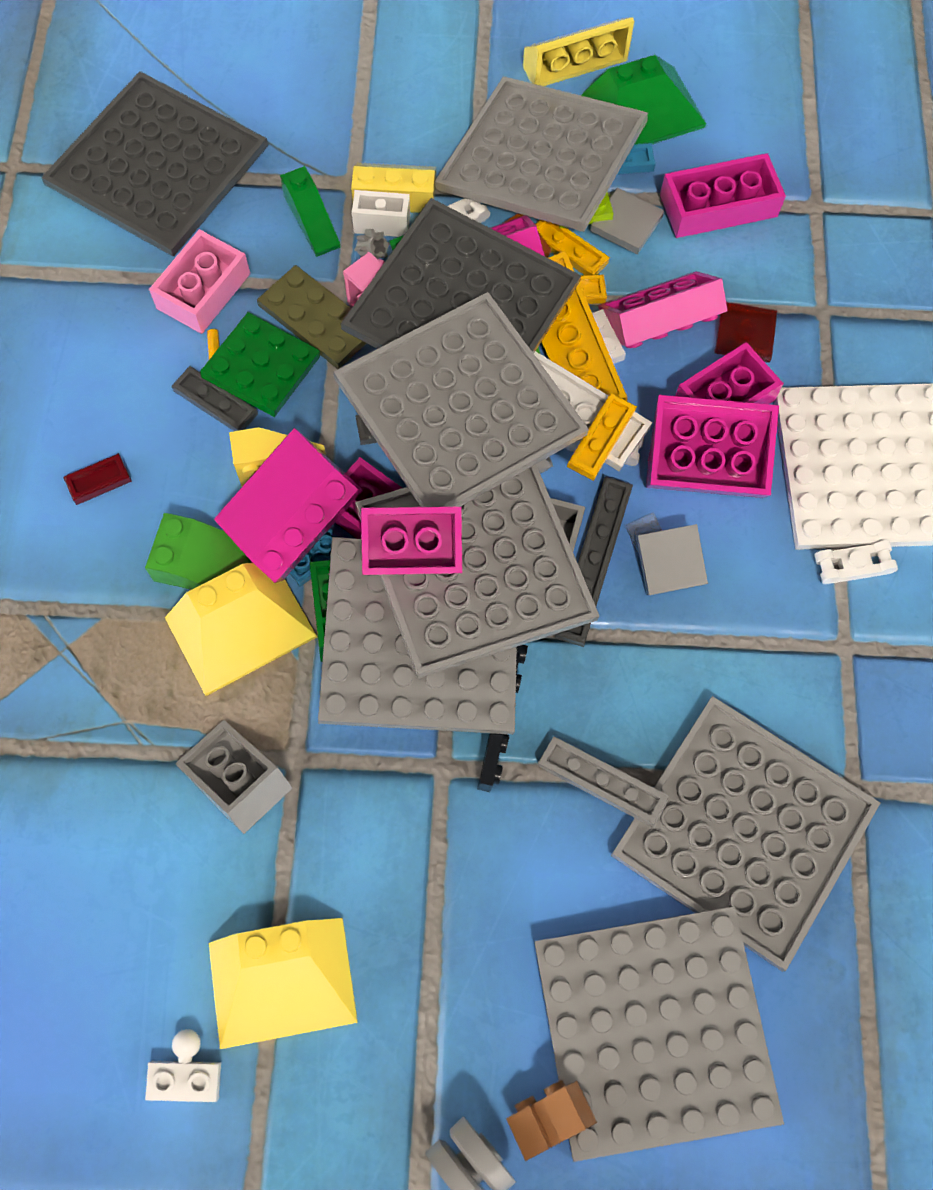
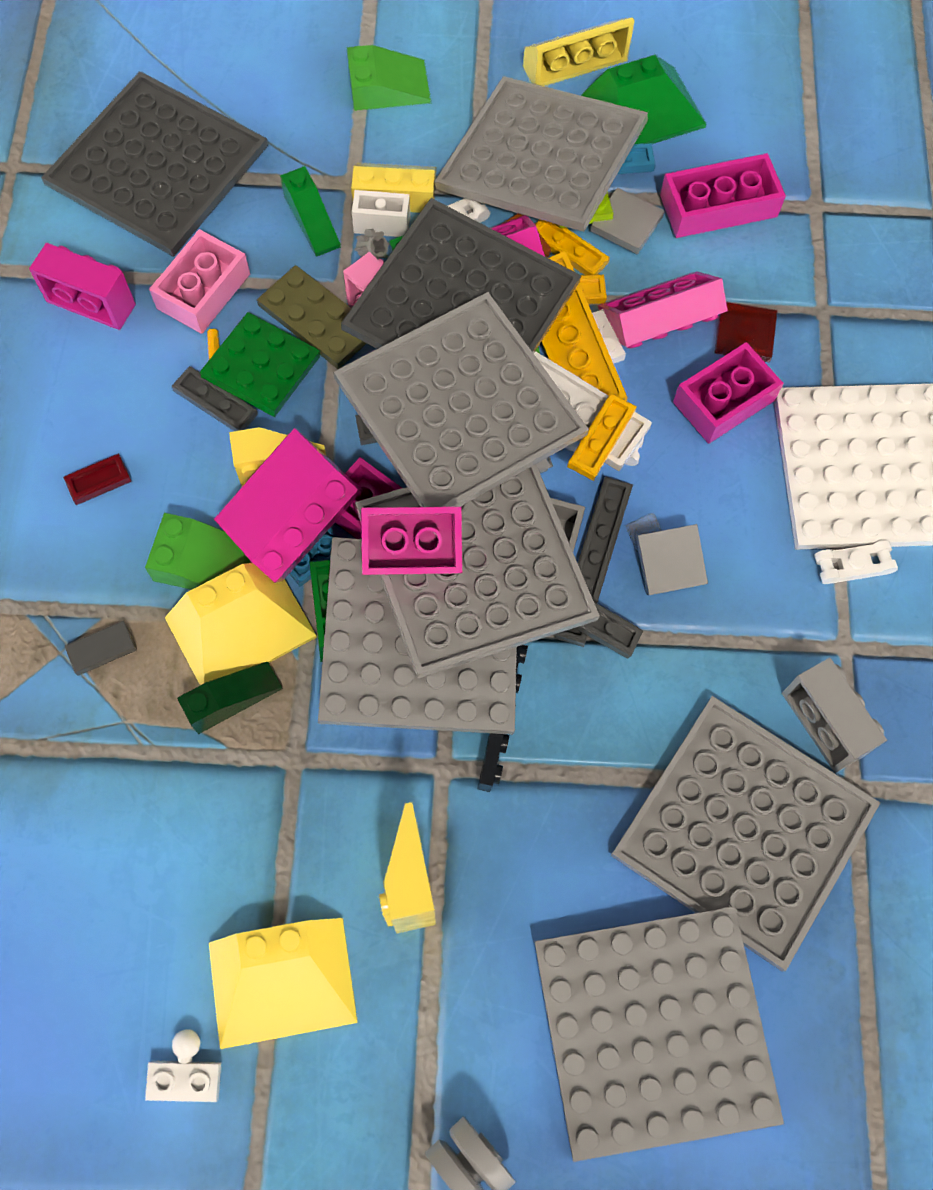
(83, 285): none -> dark pink brick
(100, 648): none -> dark grey tile
(228, 695): none -> dark green slope
(234, 776): light grey slope -> none
(386, 78): none -> bright green slope
(407, 888): none -> light yellow slope
(551, 1119): medium nougat brick -> none
(603, 781): light grey plate -> none
(613, 632): none -> dark grey tile
(713, 446): dark pink slope -> none
(834, 715): none -> light grey brick

